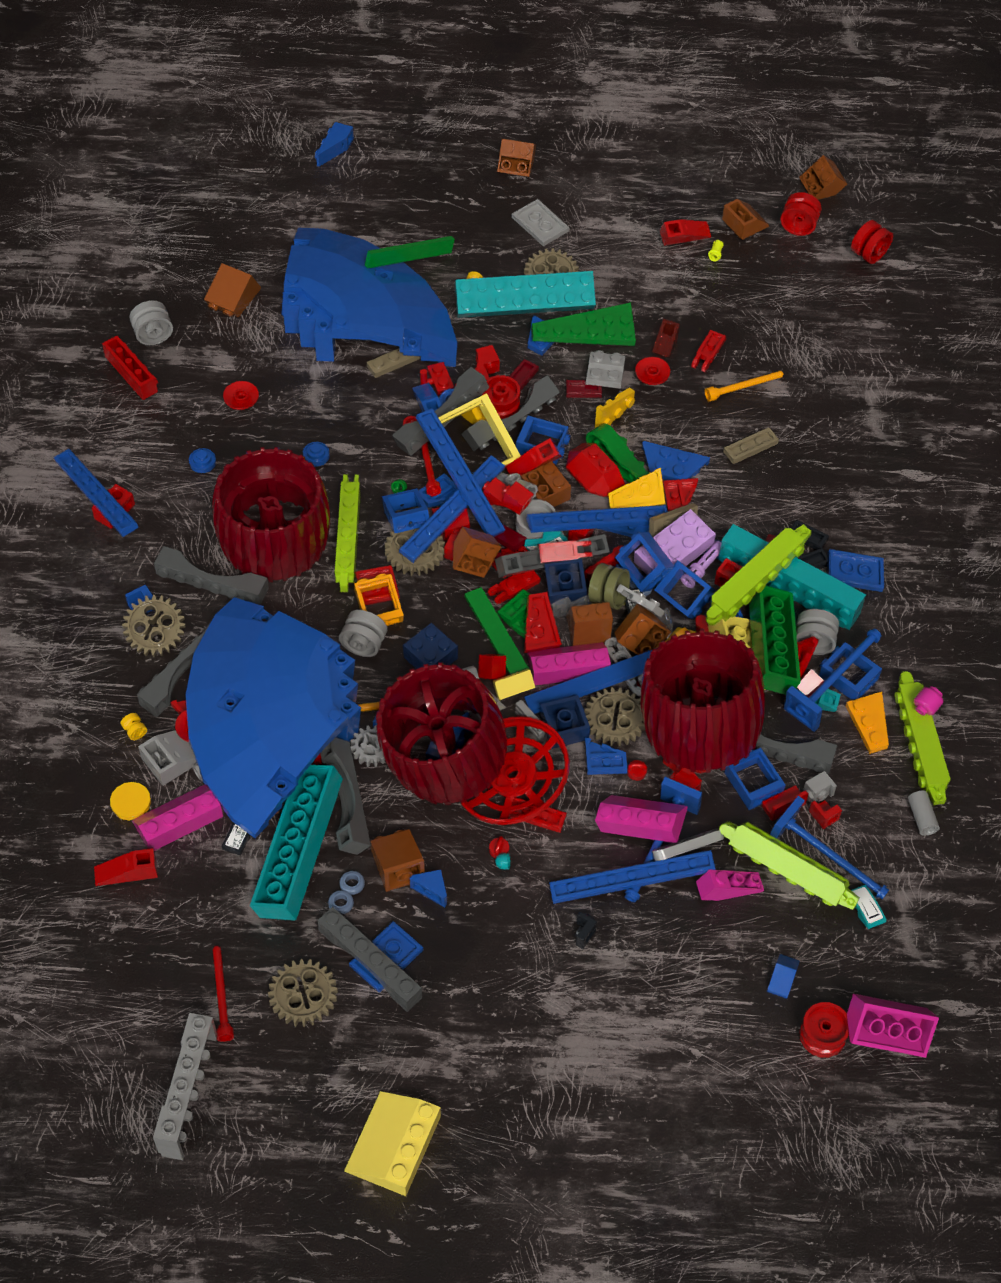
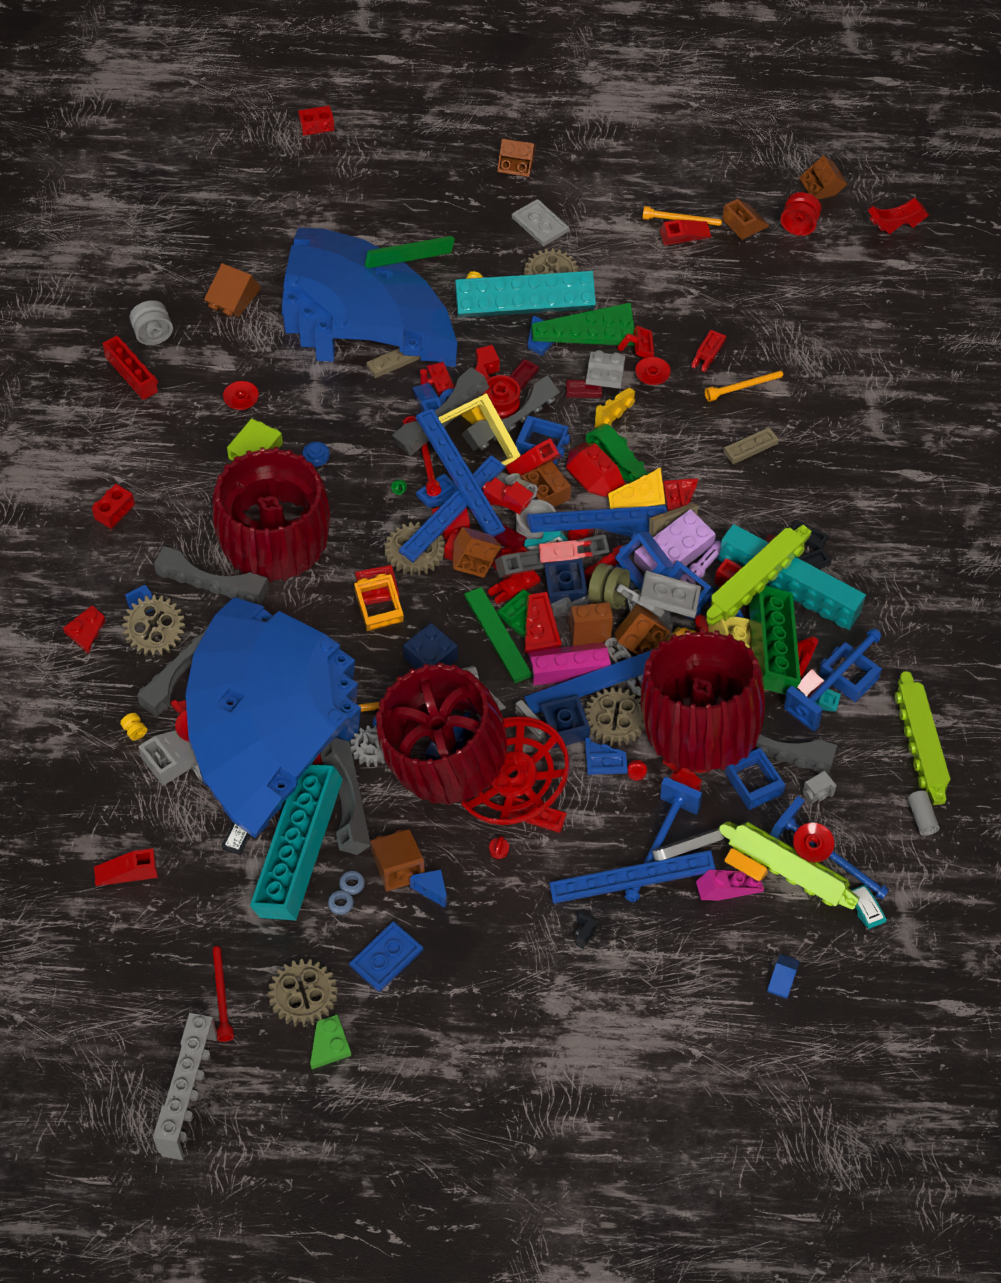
(85, 627): none -> red wing
(96, 492): blue tile -> none
(130, 800): yellow tile -> none
(178, 817): dark pink slope -> none
(202, 460): blue plate -> none
(253, 437): none -> lime brick
(316, 120): none -> red brick
(329, 1043): none -> bright green wing
(335, 143): blue slope -> none
(347, 532): lime hinge -> none
(363, 633): light grey wheel -> none
(391, 977): dark grey arch -> none
(394, 1141): light yellow slope -> none
(400, 520): blue window -> none
(492, 666): red panel -> none
(503, 861): teal hinge -> none
(513, 684): light yellow tile -> none
(641, 818): dark pink slope -> none
(643, 342): none -> red plate
(649, 213): none -> light orange piece
(666, 338): clear red slope -> none
(670, 594): none -> light grey tile
(674, 463): blue wing -> none
(715, 253): neon yellow pin -> none
(746, 865): none -> light orange slope
(778, 804): red panel -> none
(813, 833): none -> red dish
(822, 626): light grey wheel -> none
(824, 813): red panel -> none
(824, 1029): red wheel -> none
(857, 569): blue tile -> none
(870, 721): light orange wing -> none
(871, 241): red wheel -> none
(890, 1025): dark pink slope -> none
(891, 219): none -> red arch
(928, 701): dark pink head -> none

